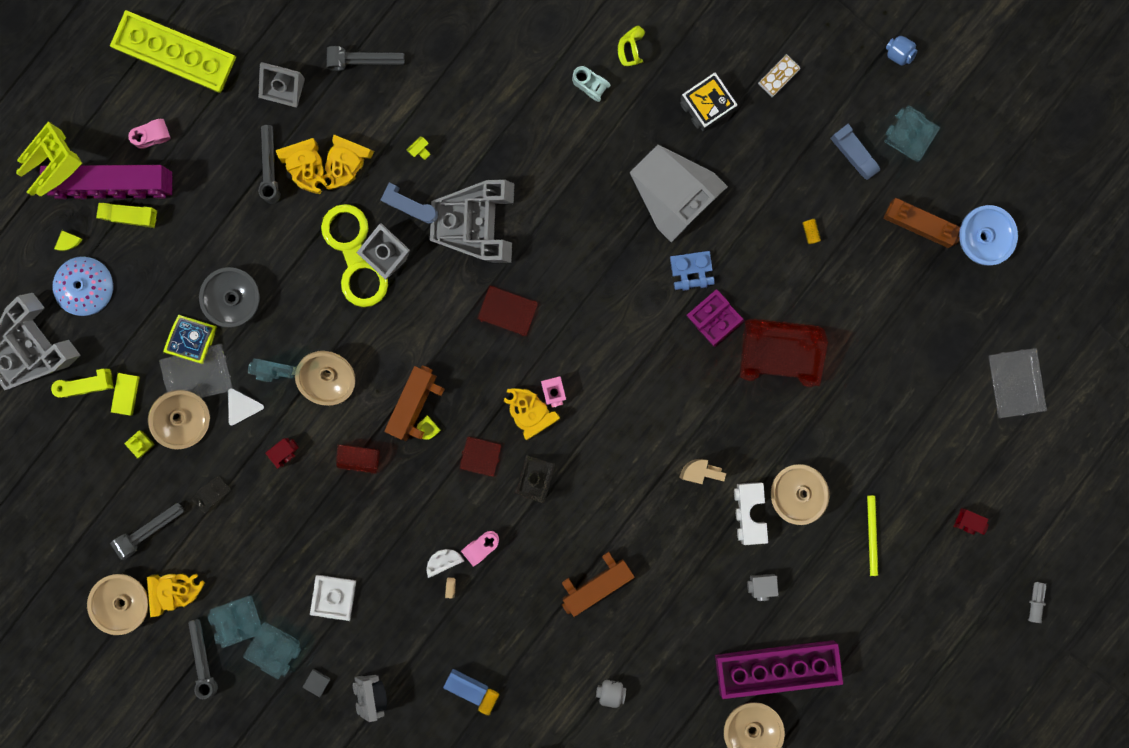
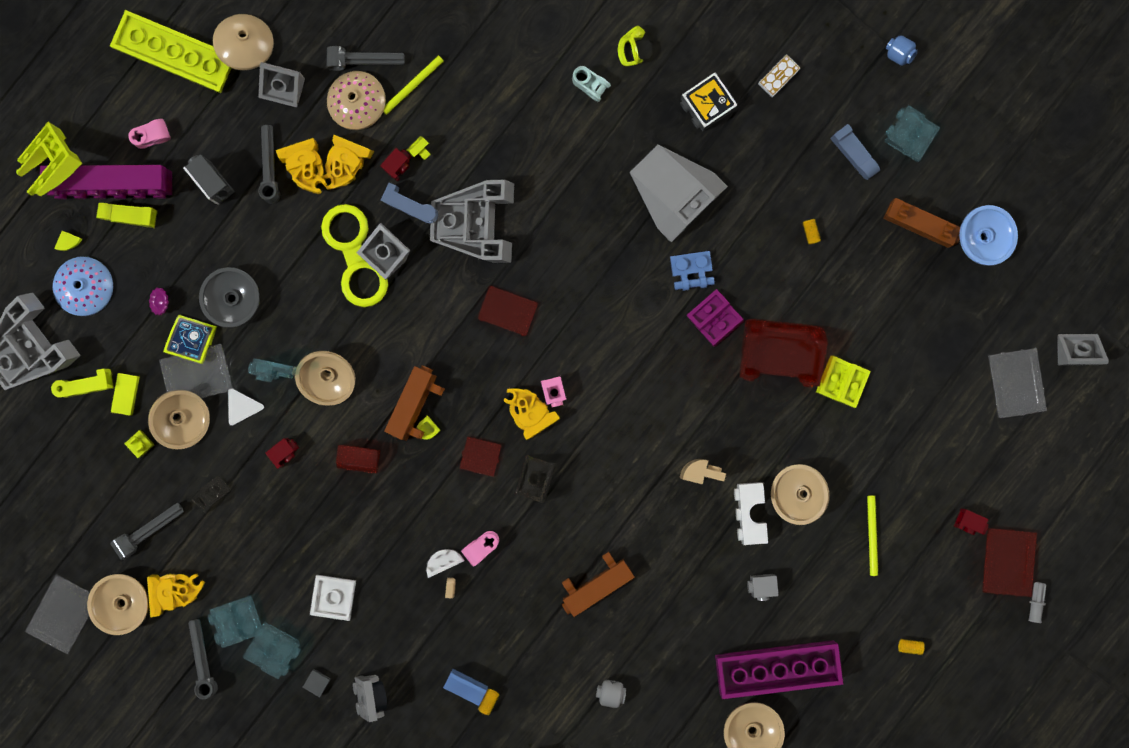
(60, 615): none -> clear piece
(158, 301): none -> magenta piece
(208, 179): none -> dark grey piece
(246, 51): none -> tan dish
(364, 108): none -> tan dish
(396, 163): none -> dark red brick
(412, 84): none -> neon yellow bar
(843, 381): none -> neon yellow slope
(906, 646): none -> yellow piece
(1009, 562): none -> clear red piece
(1080, 350): none -> light grey slope

